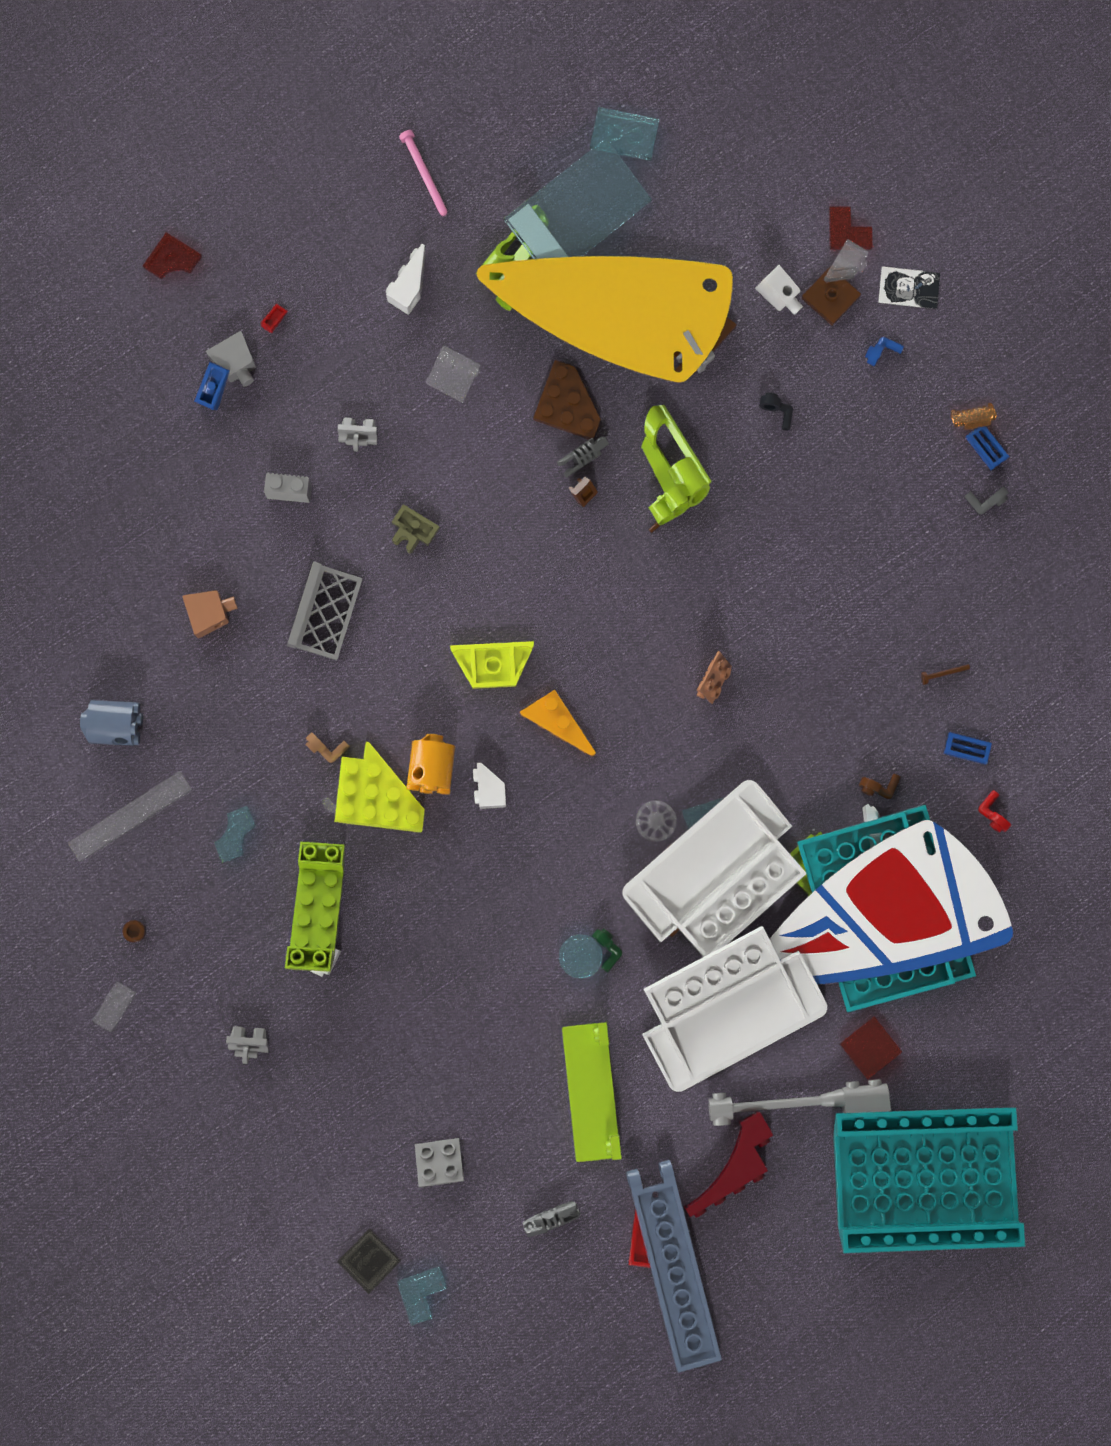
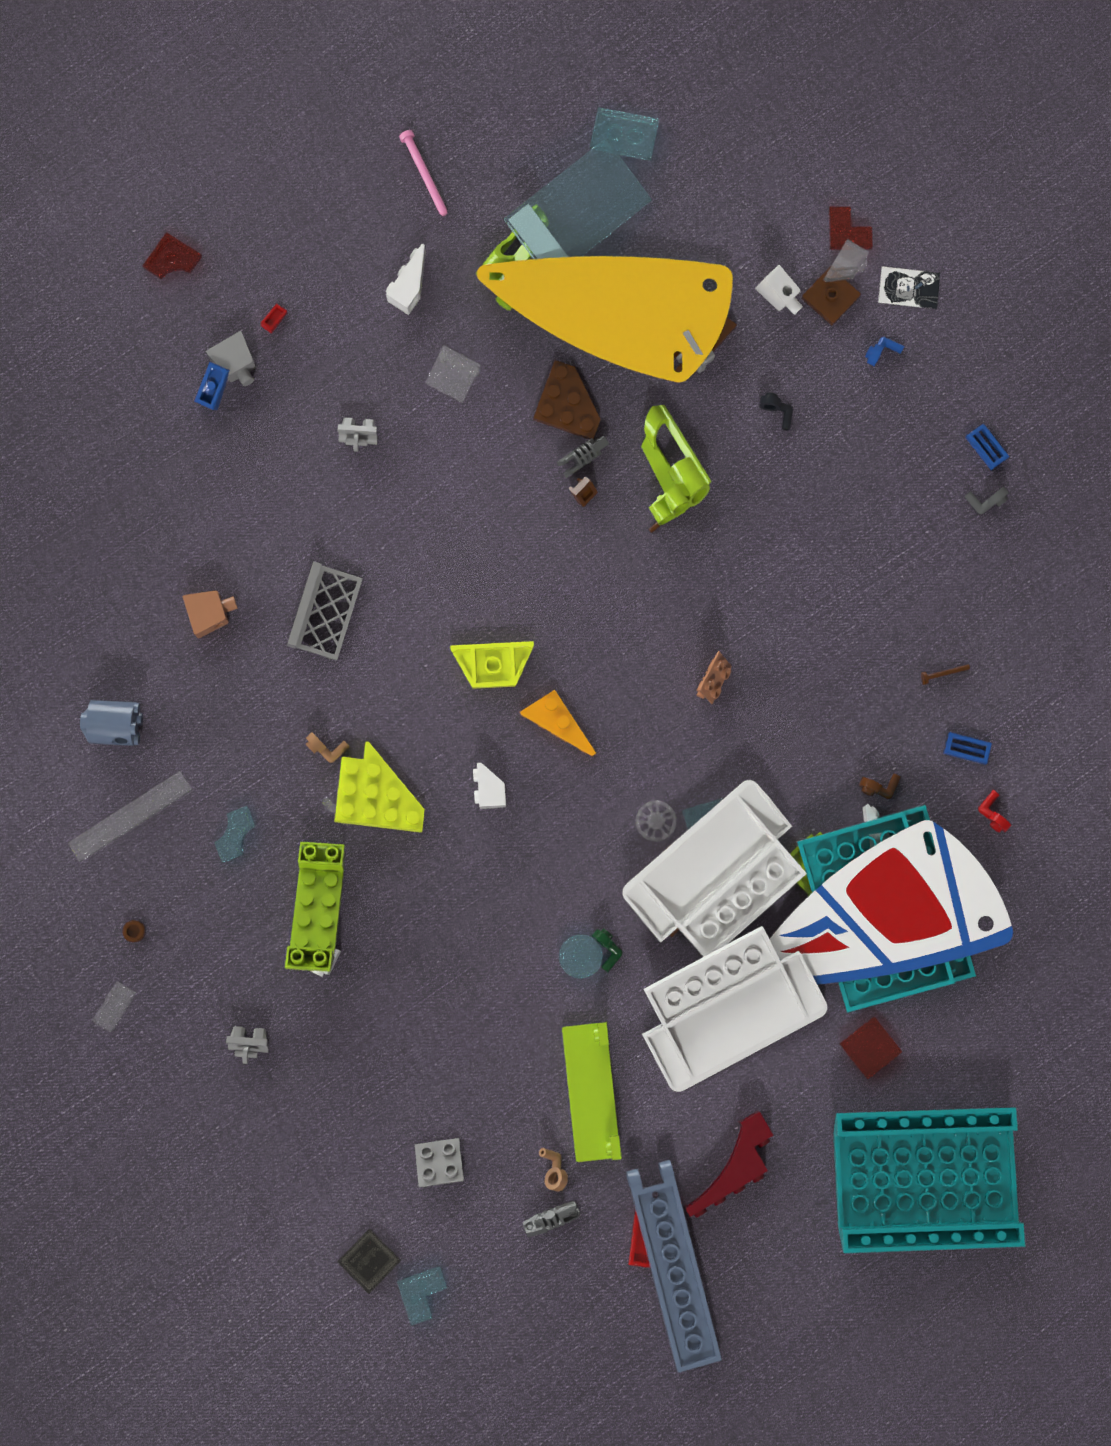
(287, 487): light grey brick -> none
(413, 528): olive plate -> none
(431, 765): light orange cylinder -> none
(555, 1177): none -> medium nougat plate
(851, 1098): light grey bar -> none
(974, 420): clear orange piece -> none

